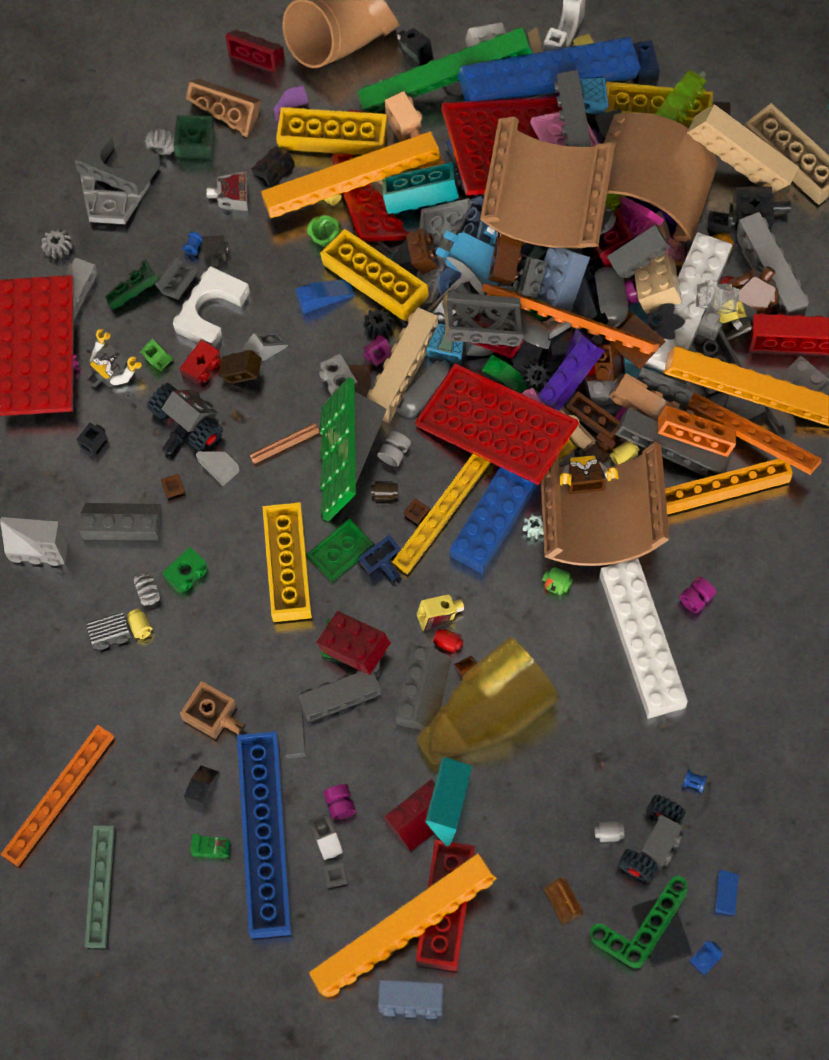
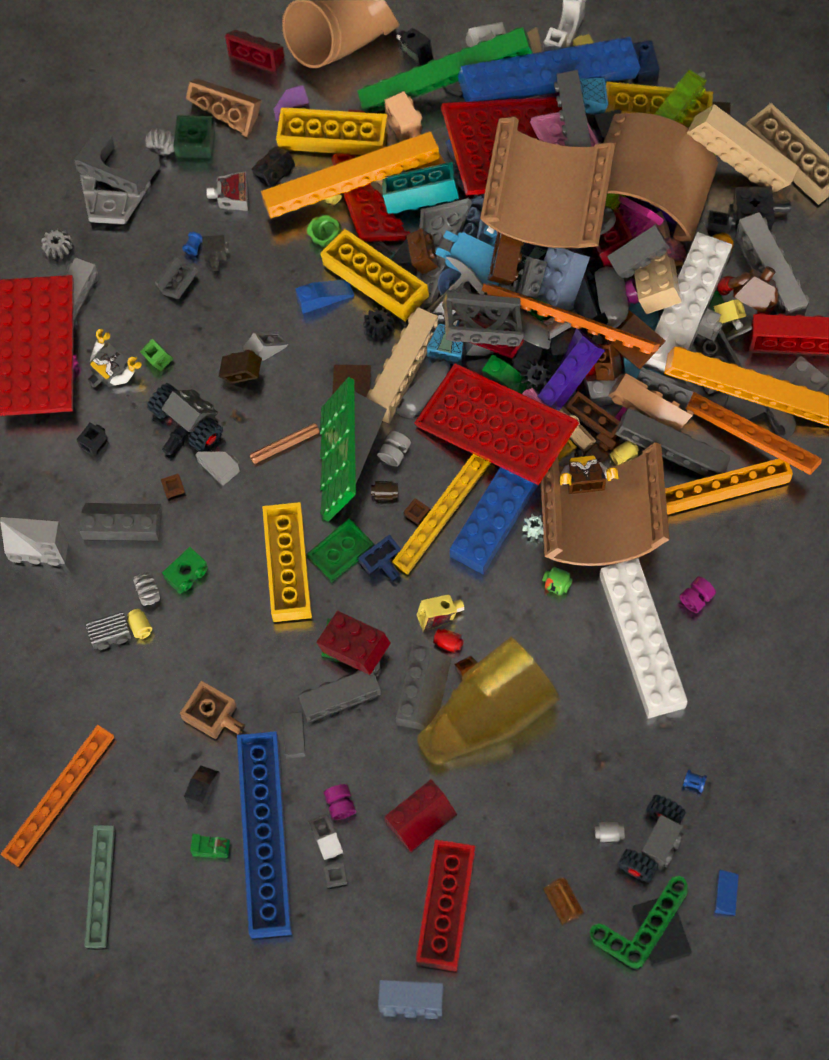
(137, 282): dark green wing -> none
(194, 367): red brick -> none
(212, 285): white arch -> none
(336, 378): light grey brick -> none
(382, 352): magenta brick -> none
(402, 926): light orange brick -> none
(448, 798): teal slope -> none
(668, 321): black plate -> none
(696, 431): orange brick -> none
(707, 956): blue bracket -> none
(717, 297): clear brick -> none

